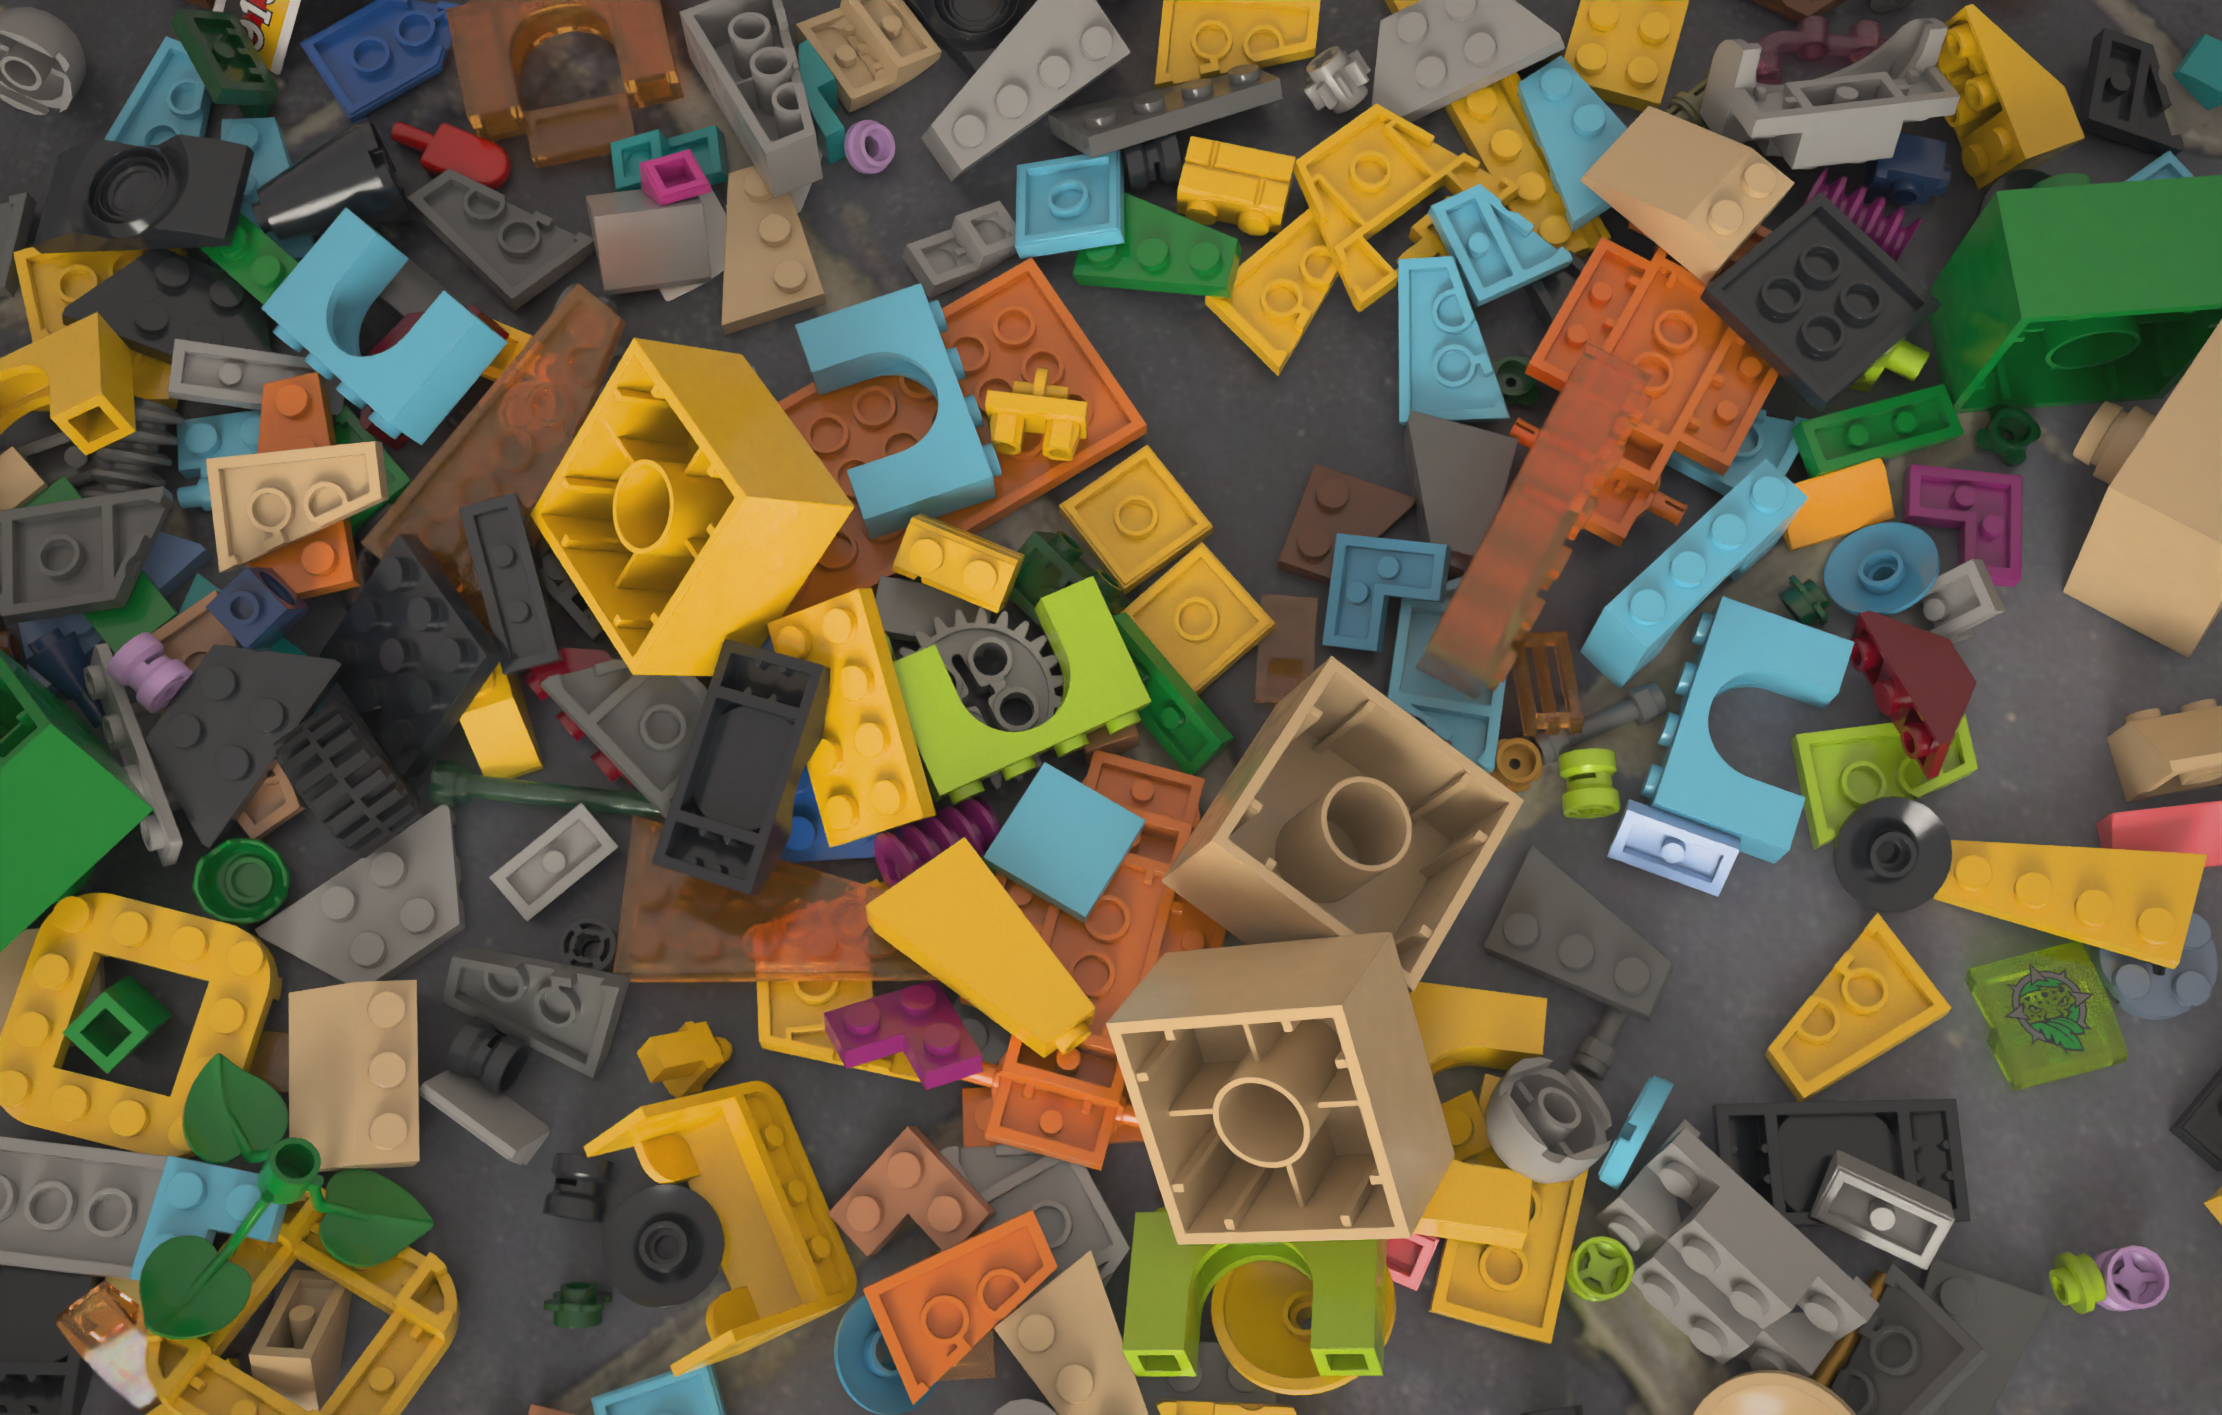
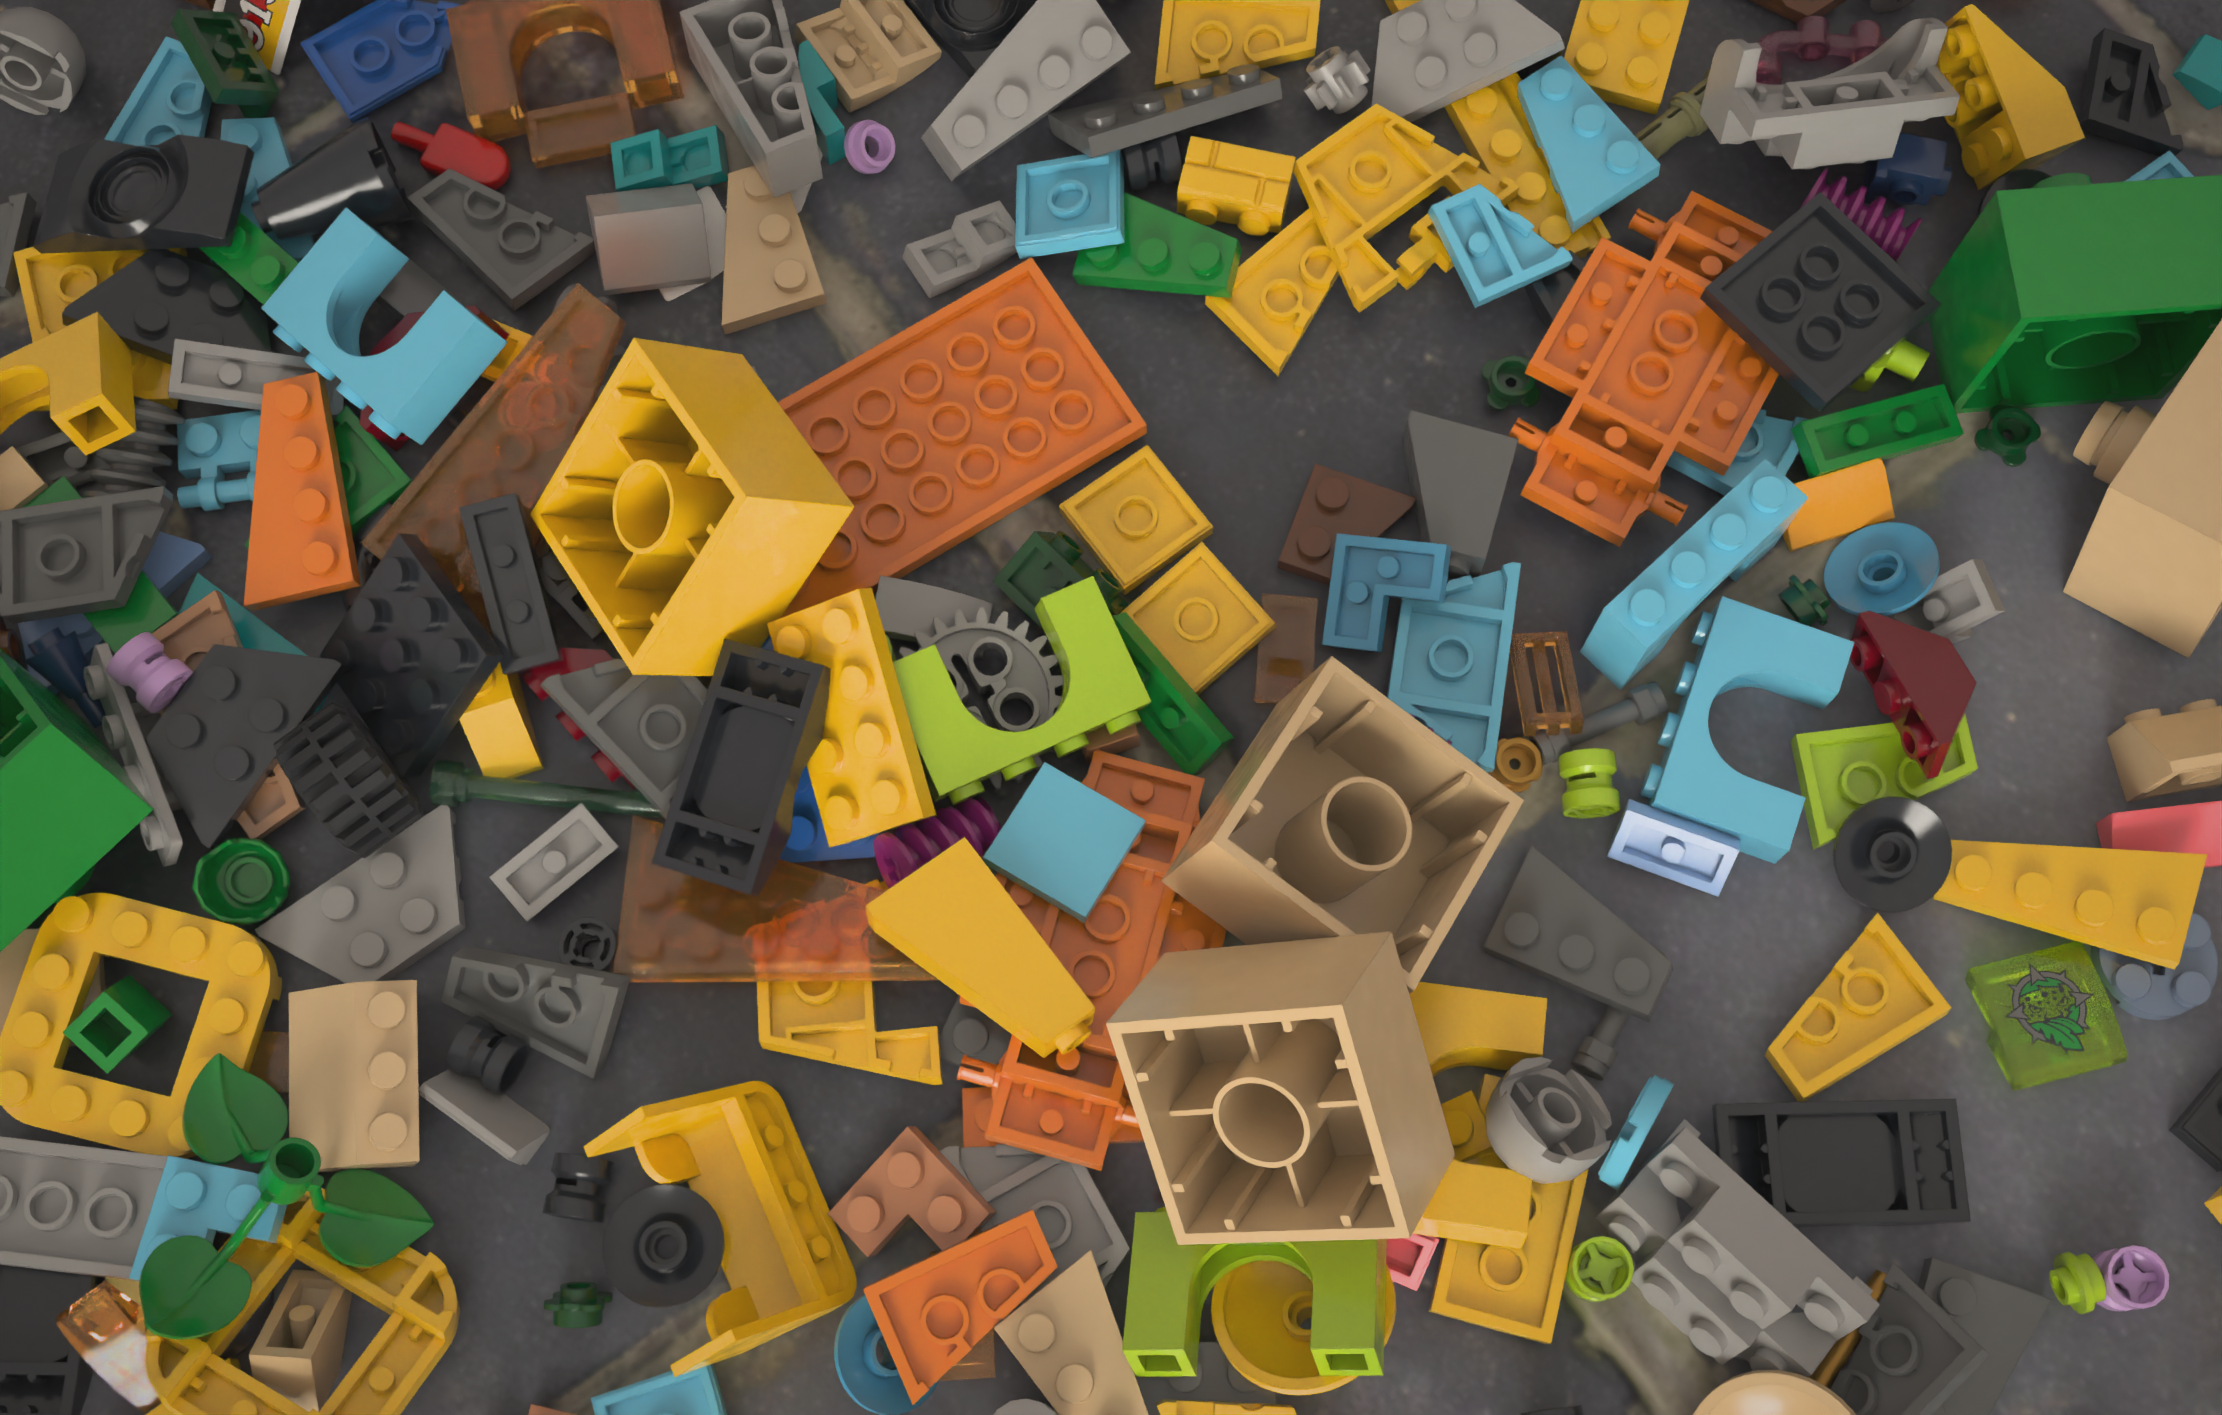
(258, 607): dark blue brick -> none
(289, 494): tan wing -> none
(673, 178): dark pink slope -> none
(684, 1058): yellow piece -> none
(903, 338): medium azure arch -> none
(910, 1021): magenta plate -> none
(958, 562): yellow brick -> none
(1037, 410): yellow hips -> none
(1442, 348): medium azure wing -> none
(1538, 513): clear orange brick -> none
(1687, 188): tan slope -> none
(1883, 1210): light grey slope -> none
(1978, 504): magenta plate -> none

